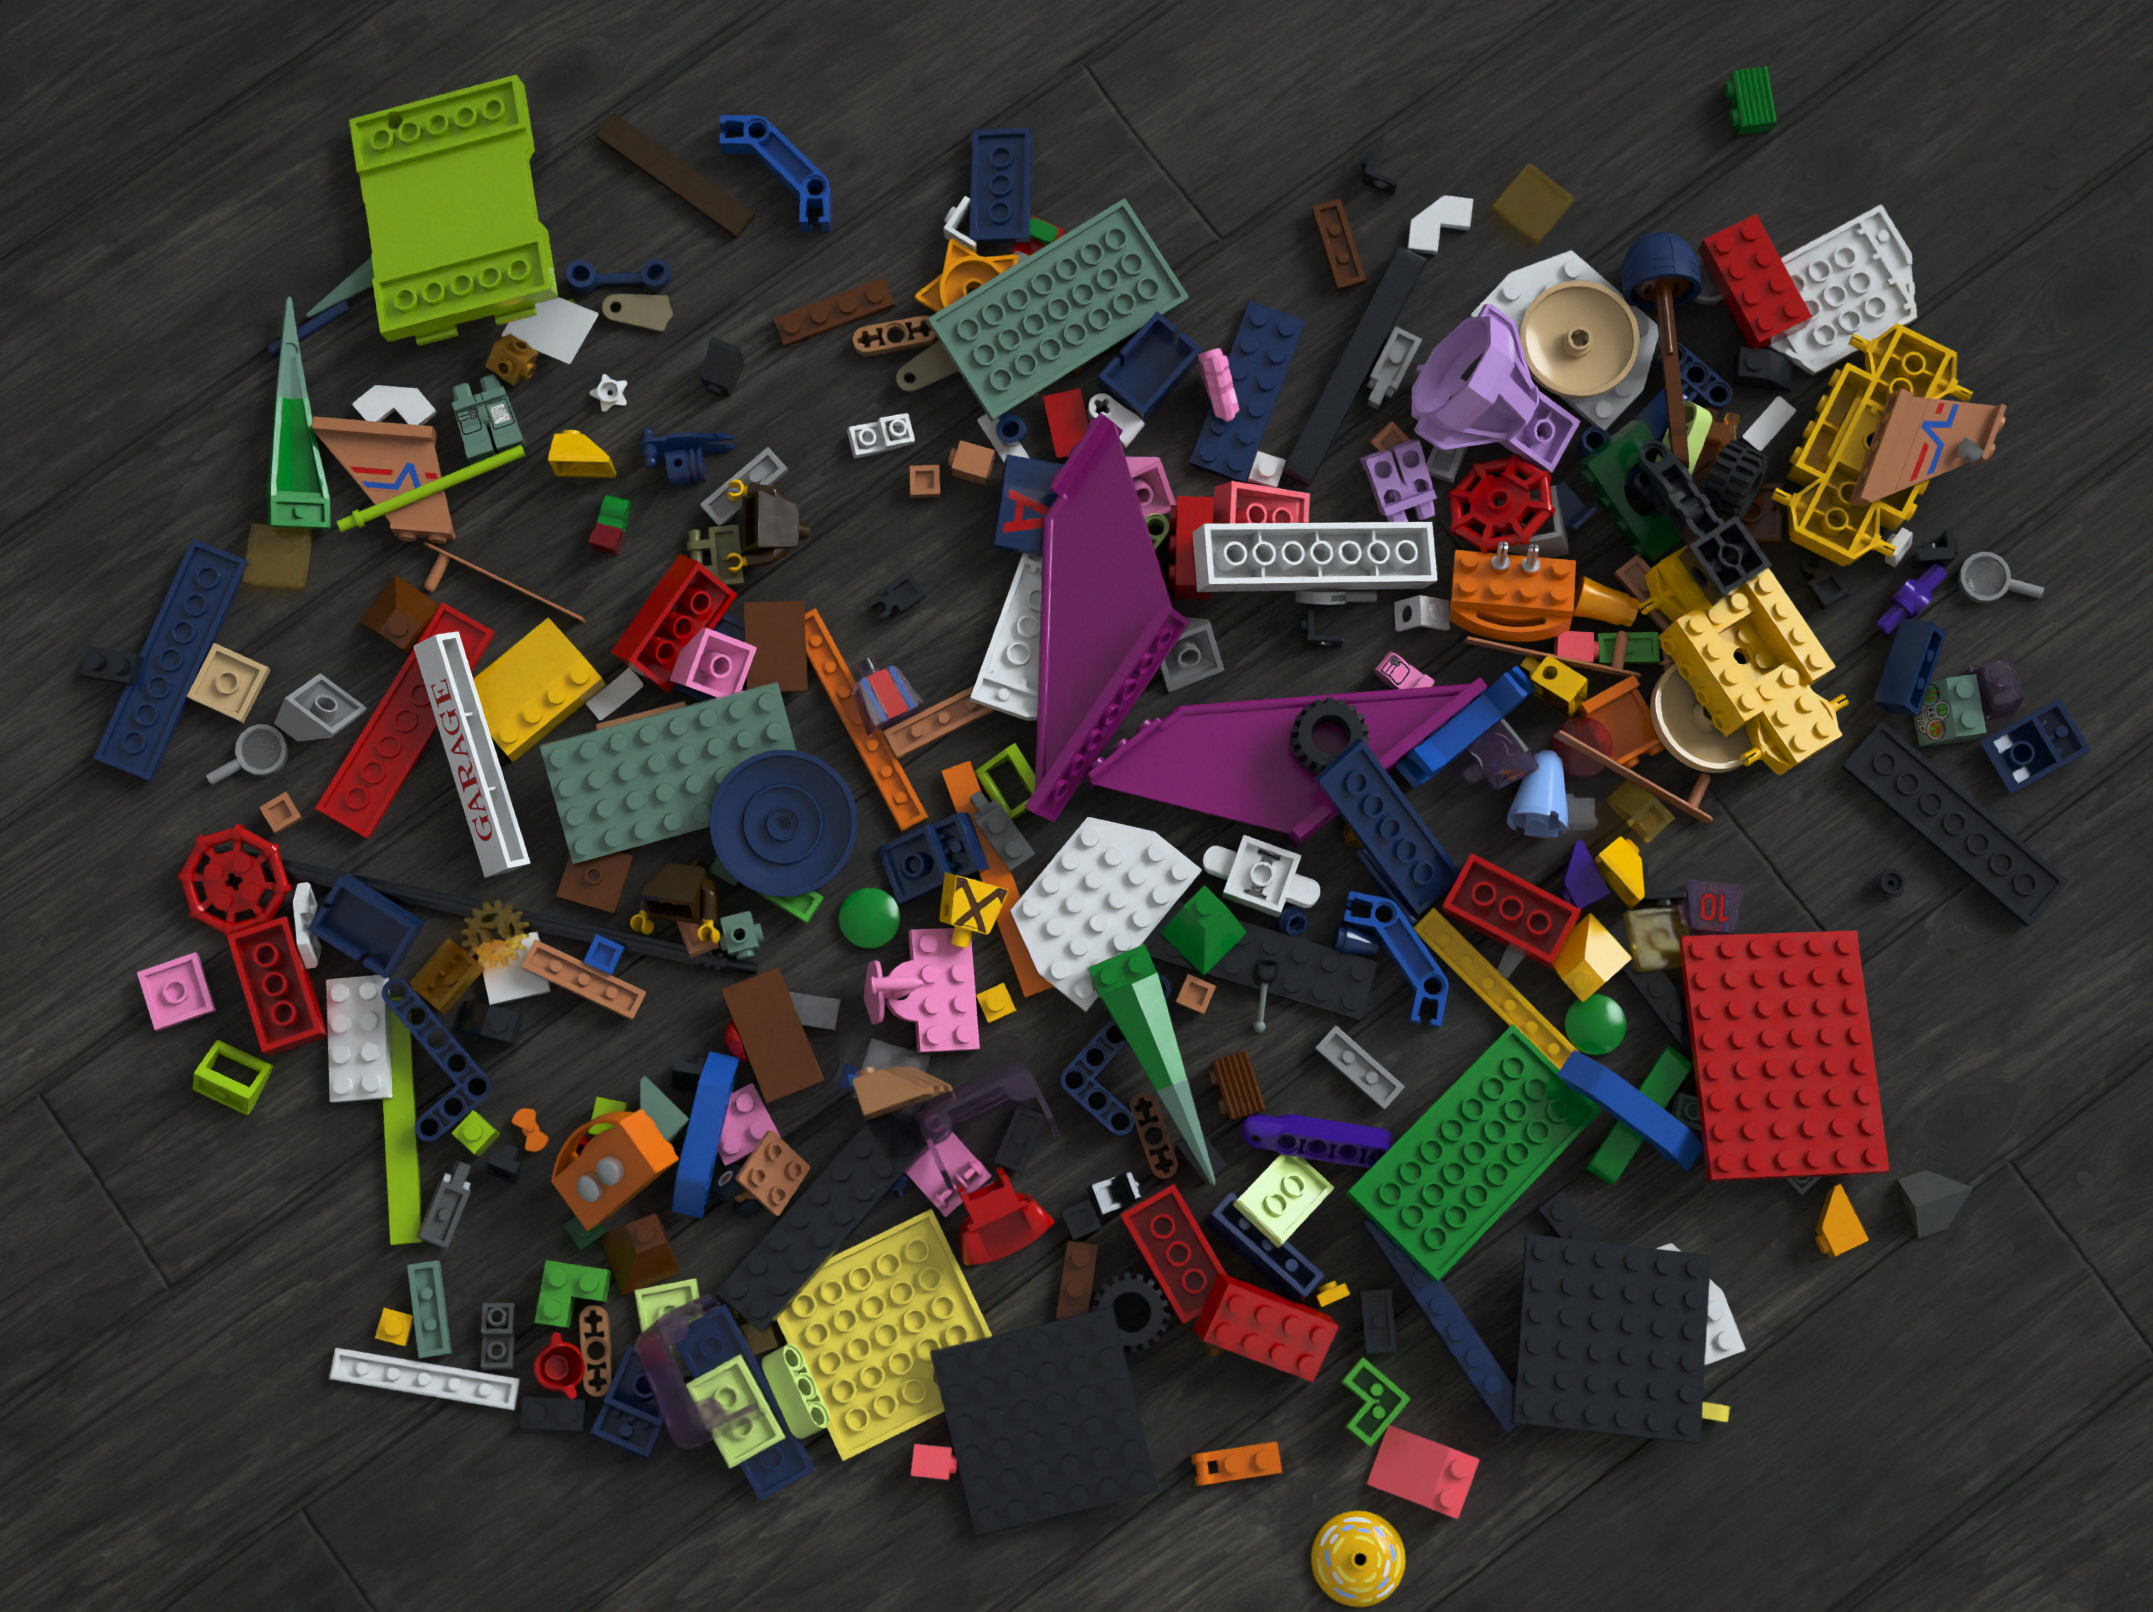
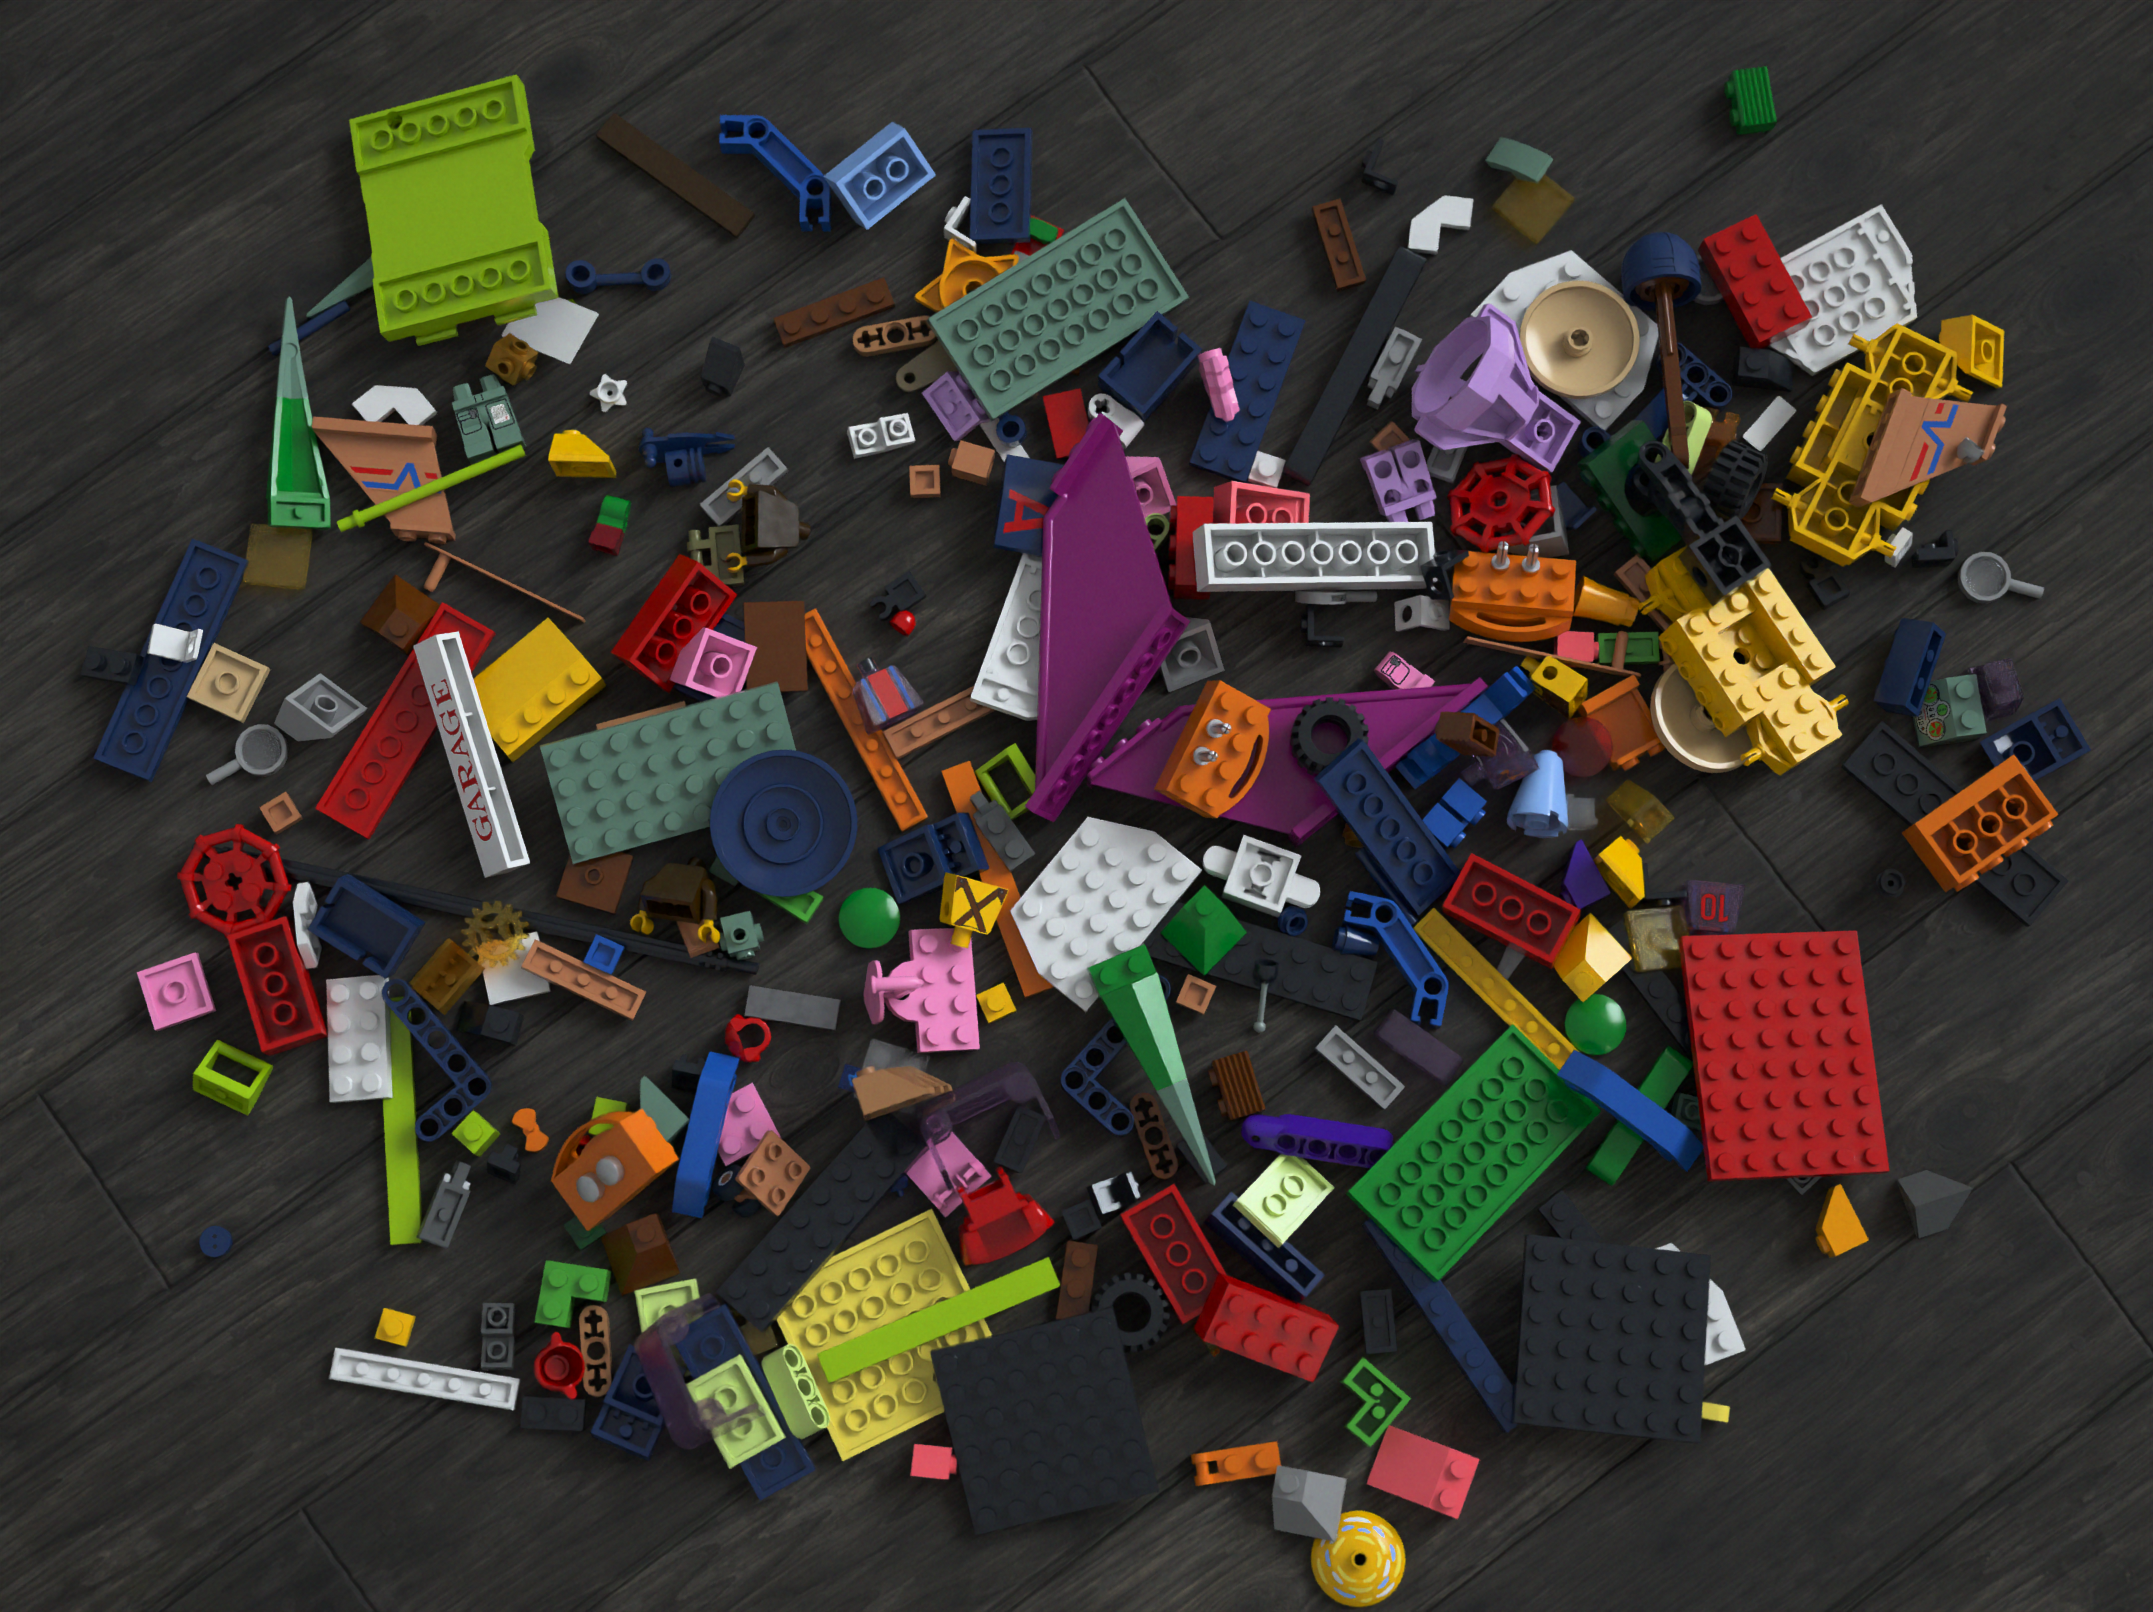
(174, 643): none -> white bracket
(215, 1241): none -> dark blue tile
(429, 1309): sand green plate -> none
(615, 694): white sticker -> none
(639, 310): dark tan piece -> none
(772, 1035): reddish brown tile -> none
(879, 175): none -> light blue brick
(903, 622): none -> red hinge
(938, 1320): none -> lime tile
(955, 405): none -> lavender bracket
(1216, 751): none -> orange piece
(1307, 1502): none -> light grey slope
(1330, 1293): yellow plate -> none
(1418, 1047): none -> clear purple beam
(1437, 569): none -> black bracket
(1453, 813): none -> blue piece
(1467, 734): none -> reddish brown brick
(1520, 159): none -> sand green slope
(1689, 807): nougat piece -> none
(1911, 598): dark purple axle -> none
(1977, 347): none -> yellow slope
(1985, 805): none -> orange brick

